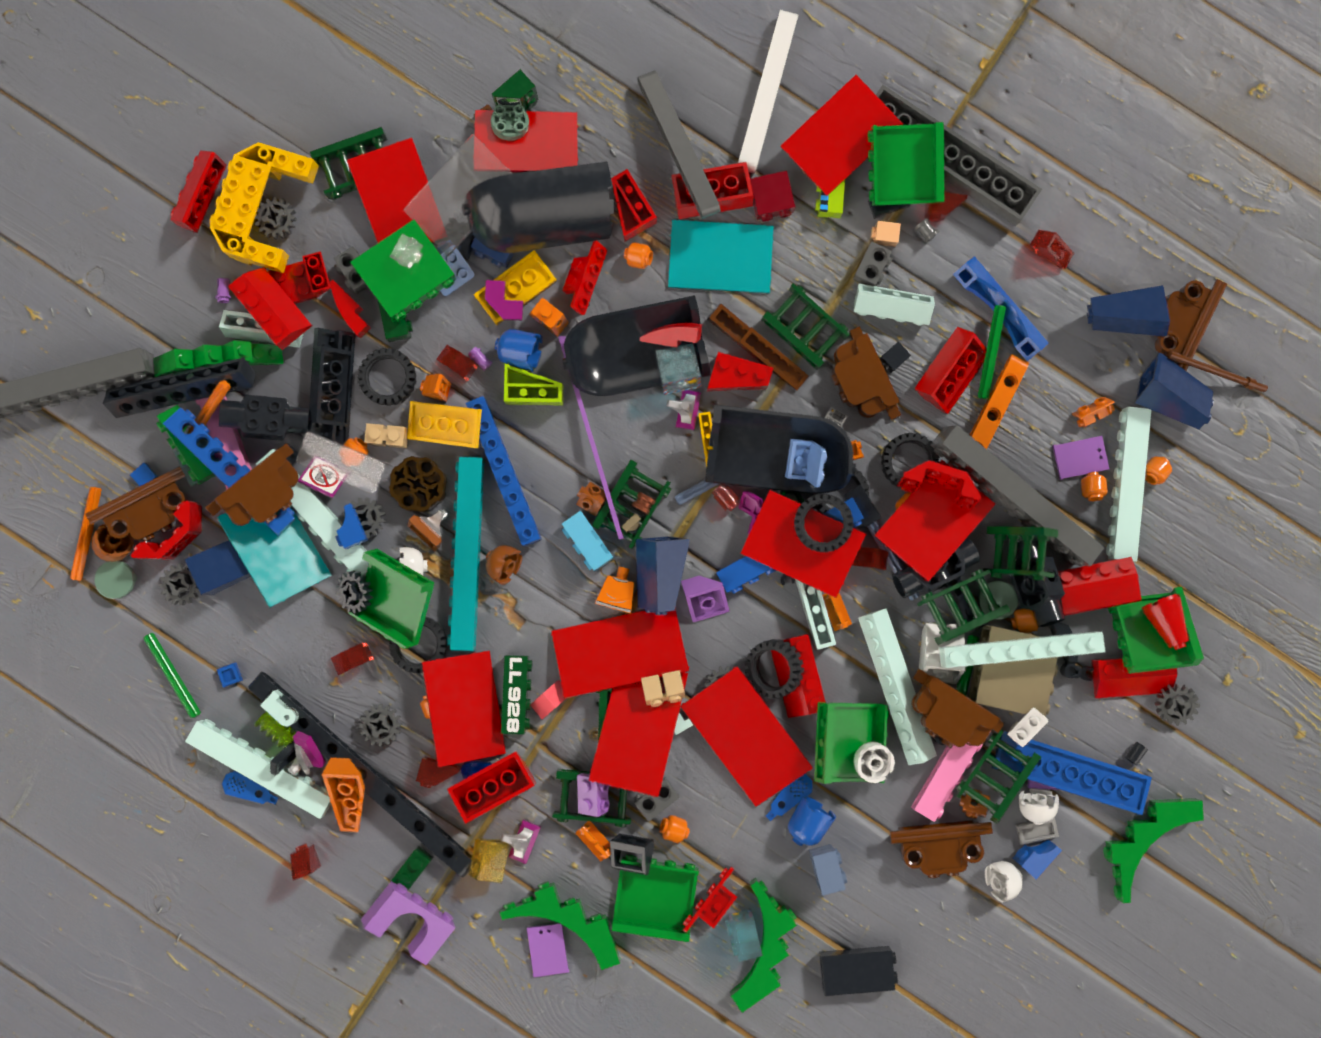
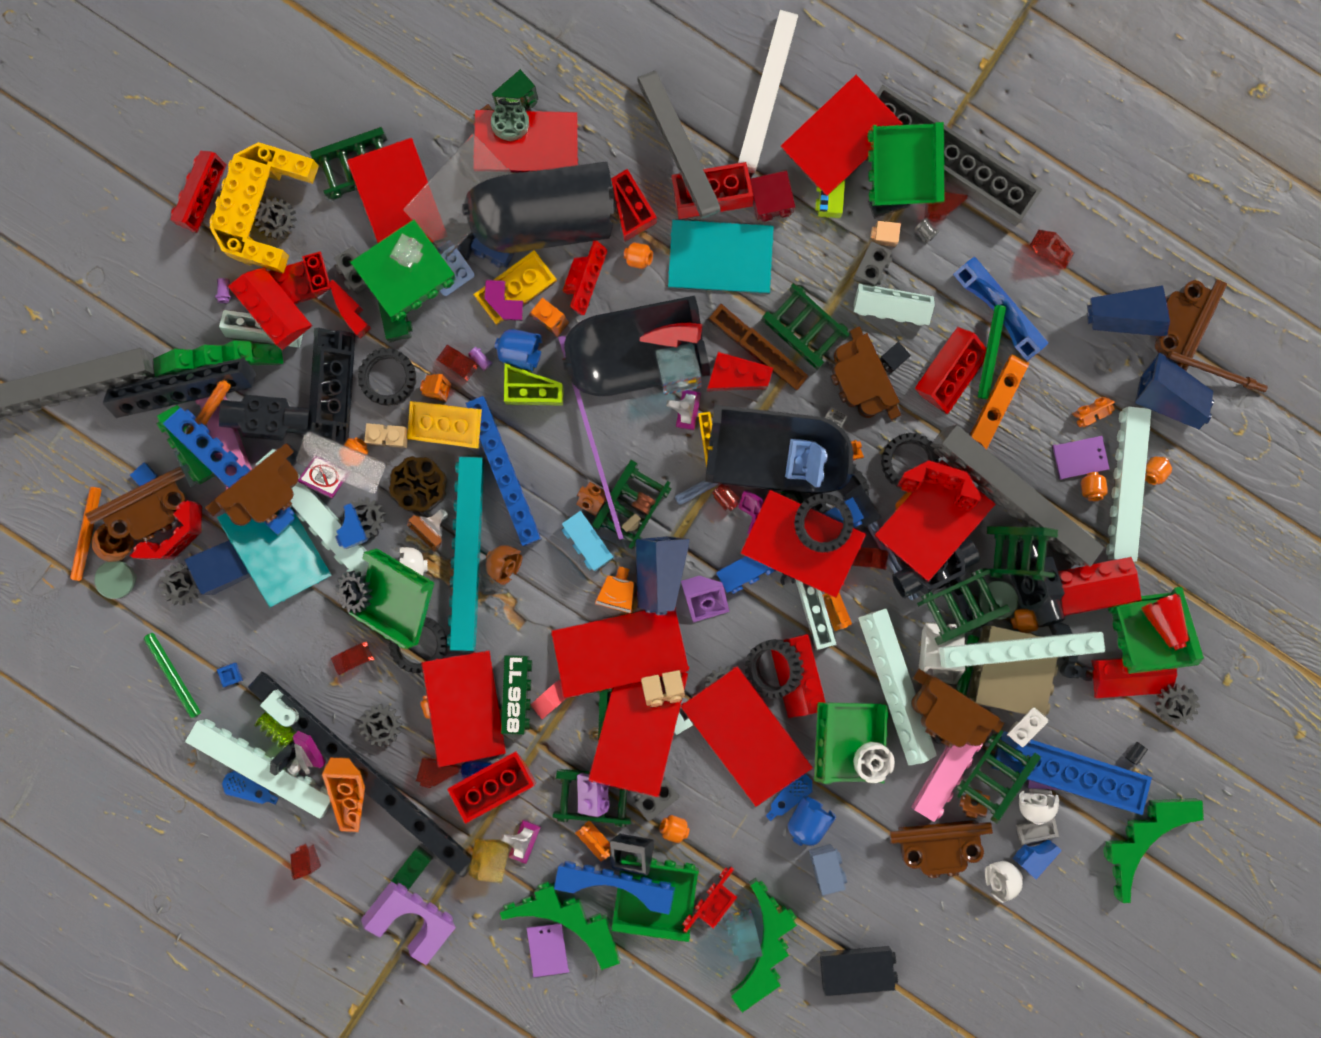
(654, 895): none -> blue arch

